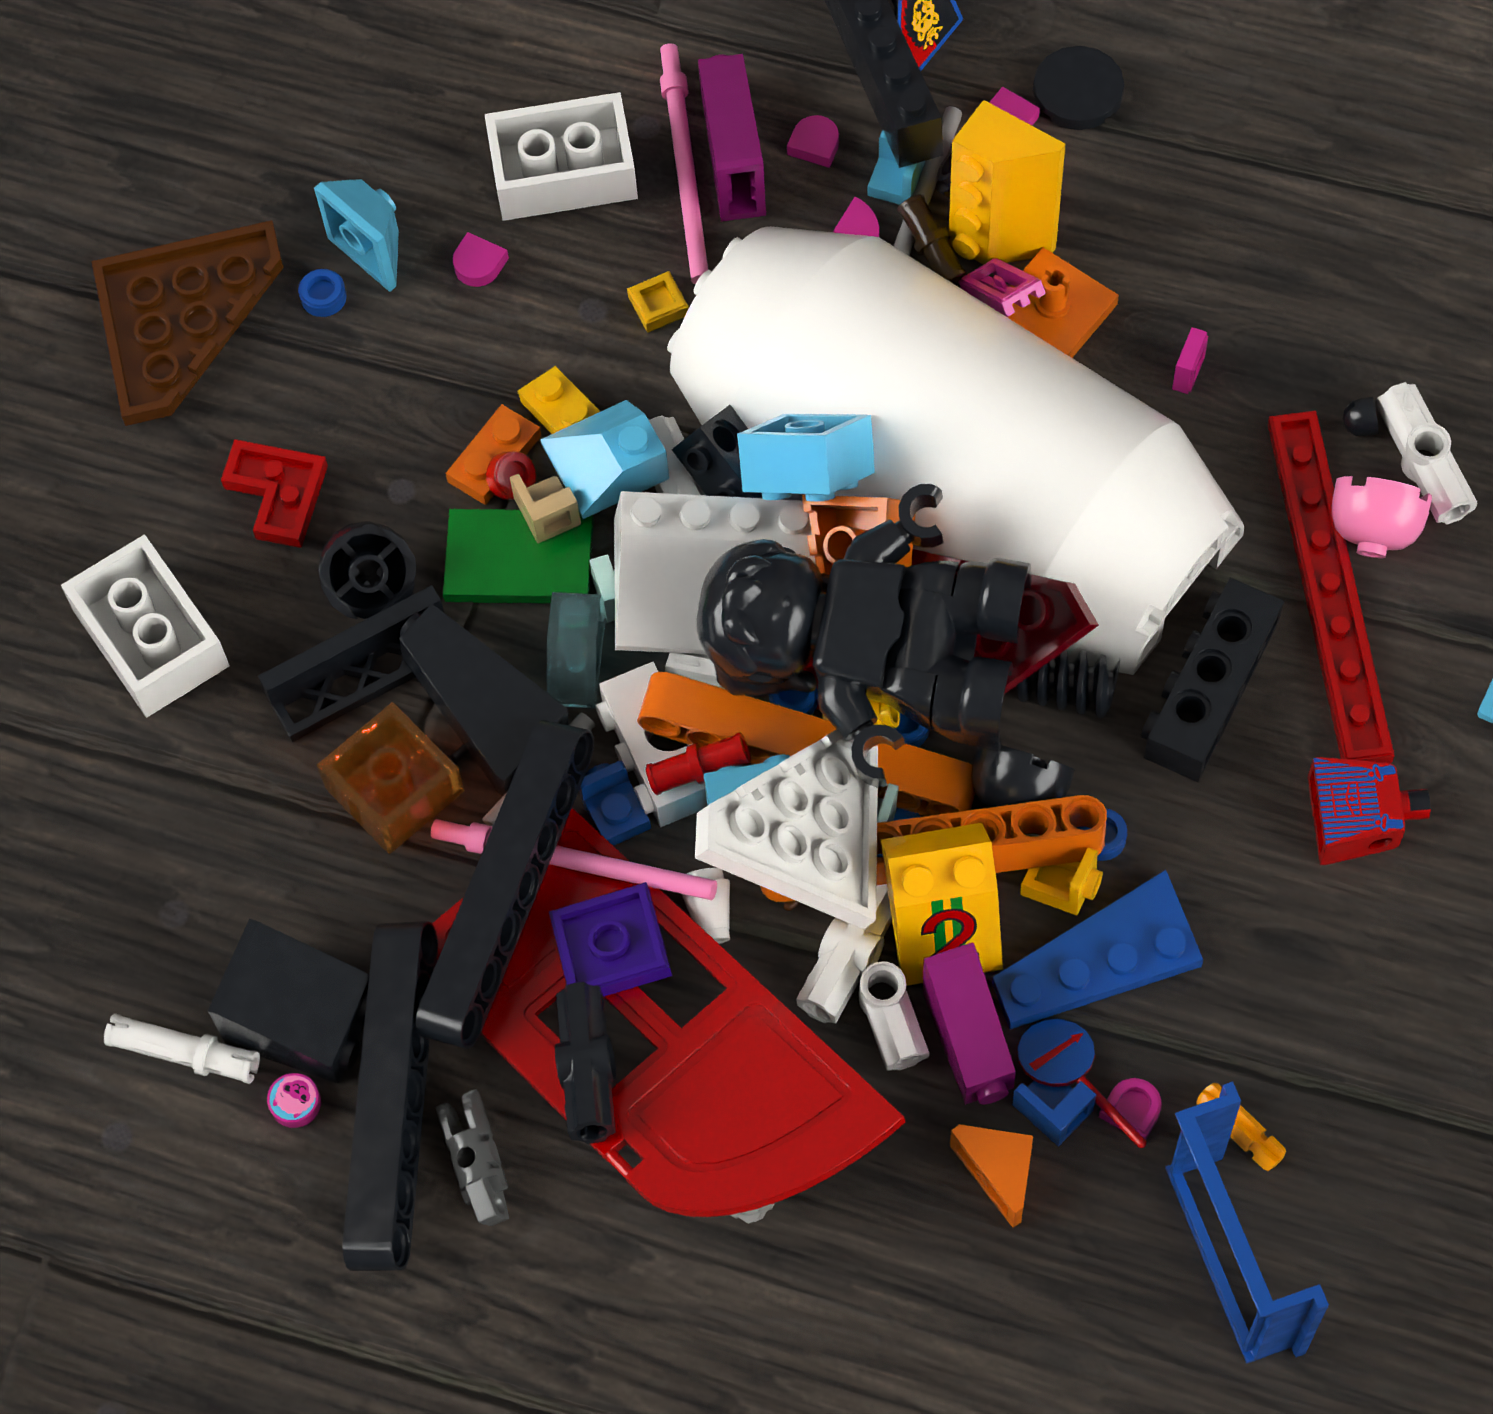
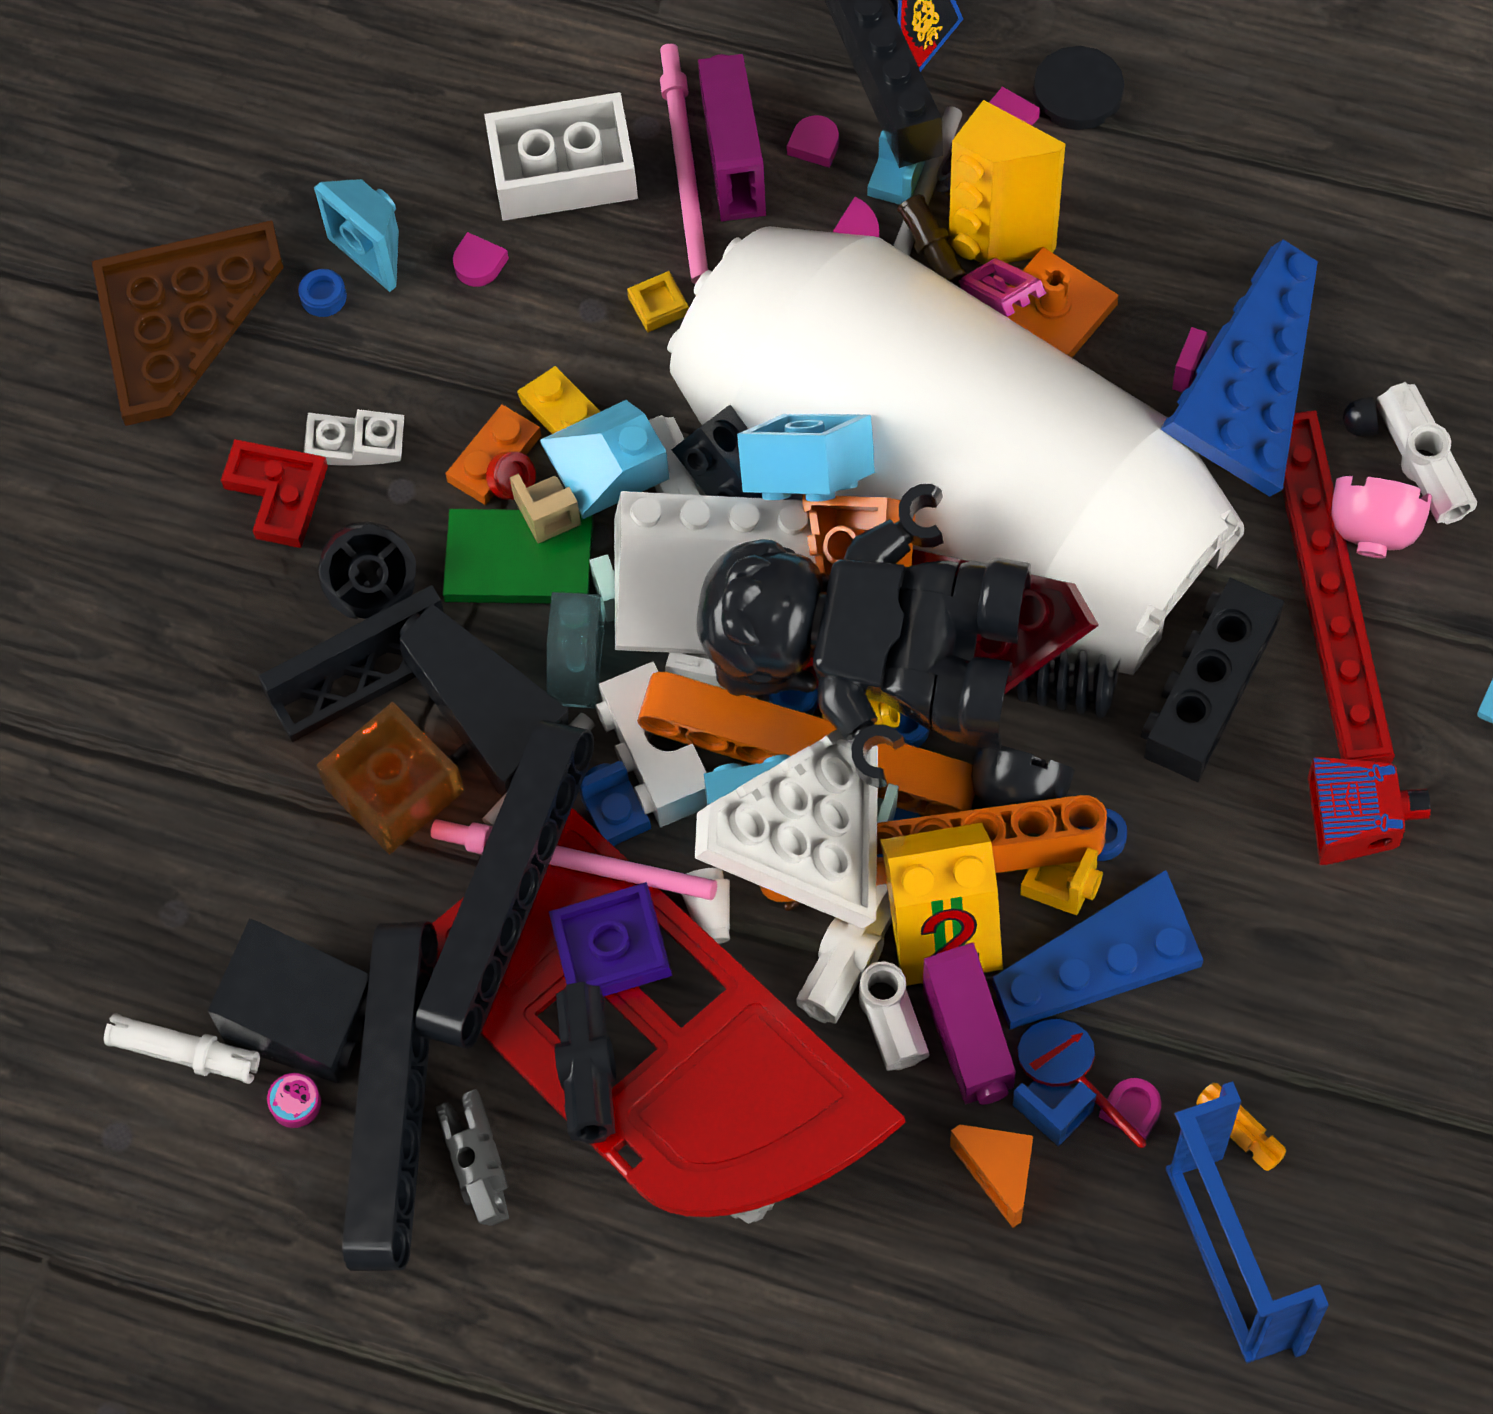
(145, 625): white brick -> none
(355, 441): none -> white slope
(697, 761): red pin -> none
(1250, 377): none -> blue wing

